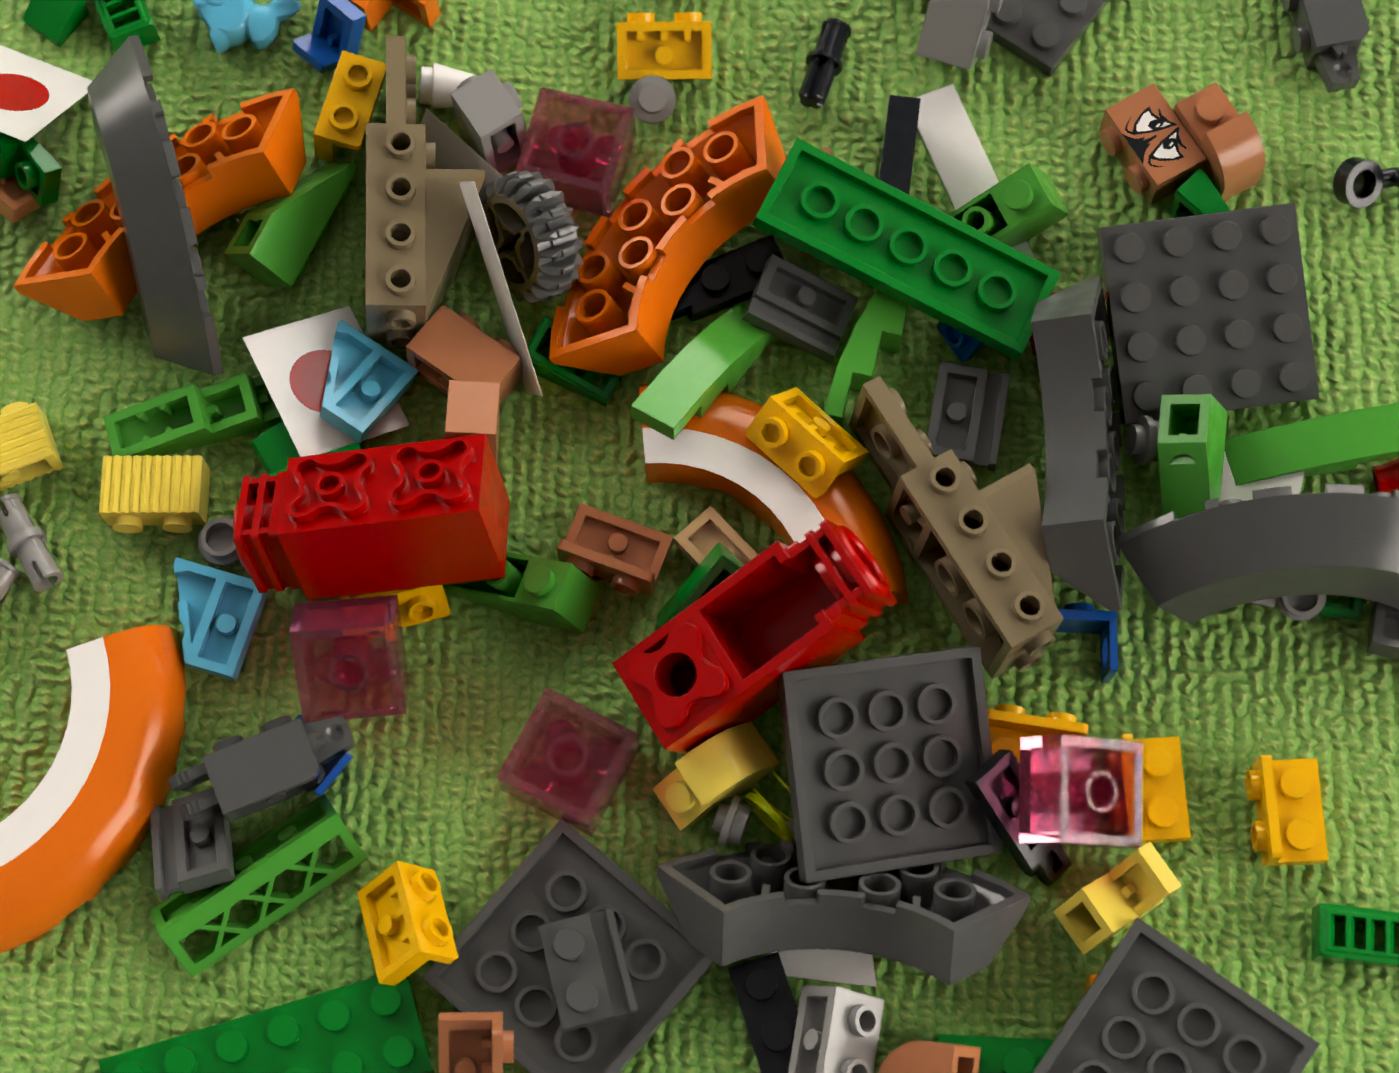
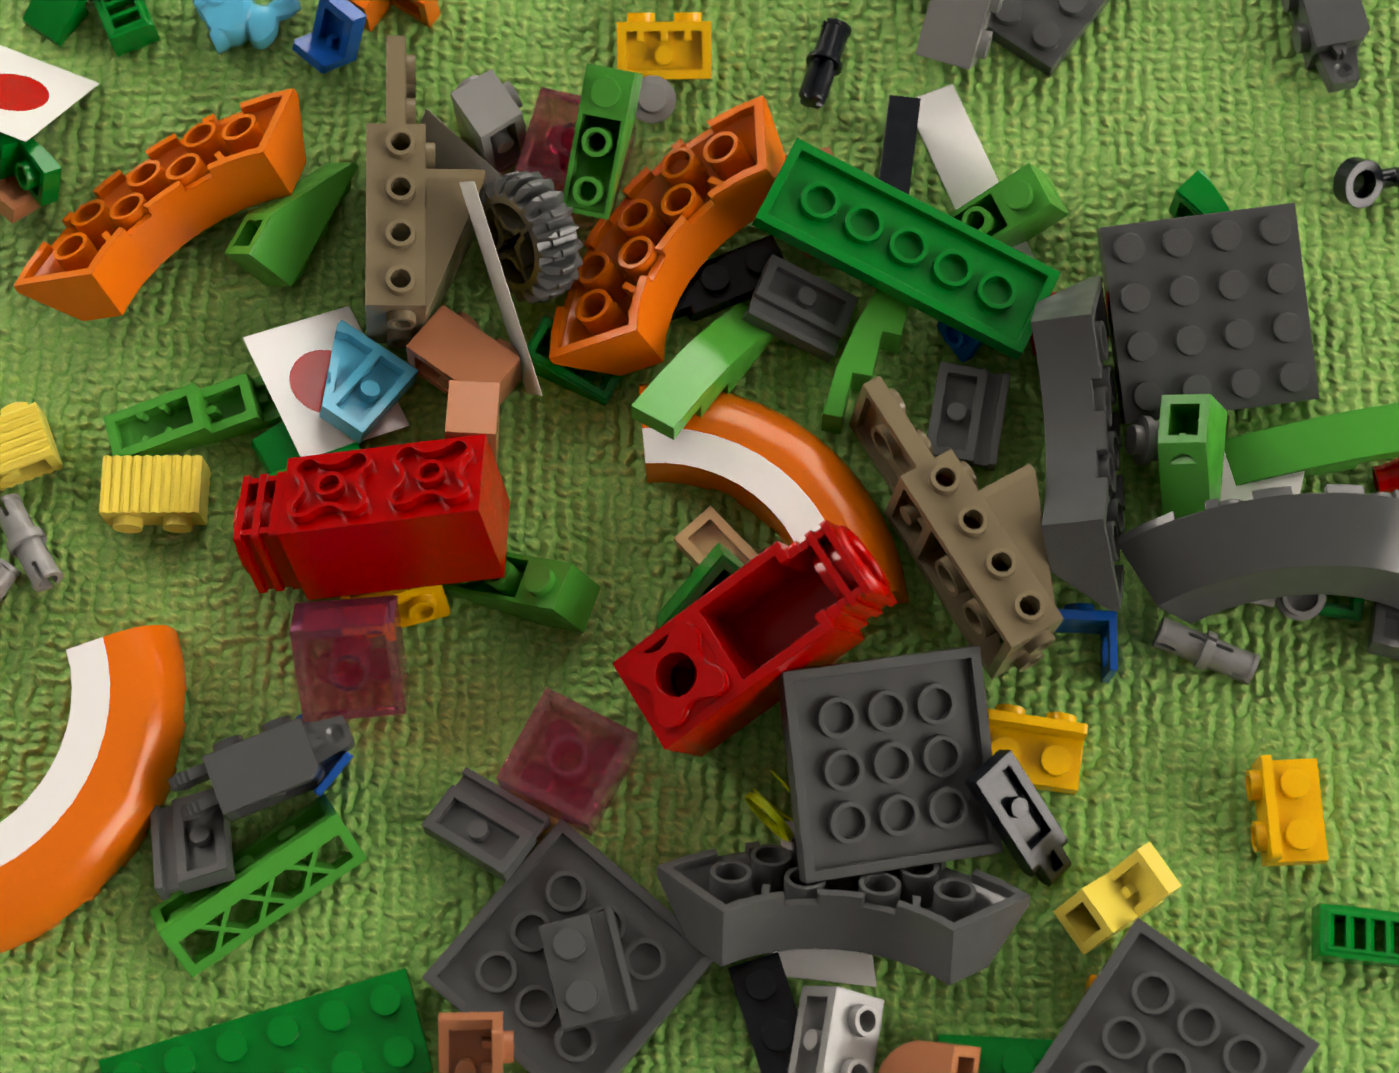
(153, 211): dark grey brick -> none
(217, 542): light grey plate -> none
(217, 617): medium azure wing -> none
(348, 105): yellow bracket -> none
(406, 921): yellow bracket -> none
(438, 83): white cone -> none
(486, 824): none -> dark grey plate
(601, 139): none -> bright green slope
(616, 550): nougat bracket -> none
(714, 772): light yellow brick -> none
(732, 821): light grey plate -> none
(804, 441): yellow bracket -> none
(1080, 792): clear pink brick -> none
(1150, 144): nougat brick -> none
(1163, 791): yellow bracket -> none
(1206, 651): none -> light grey pin
(1225, 138): nougat brick -> none

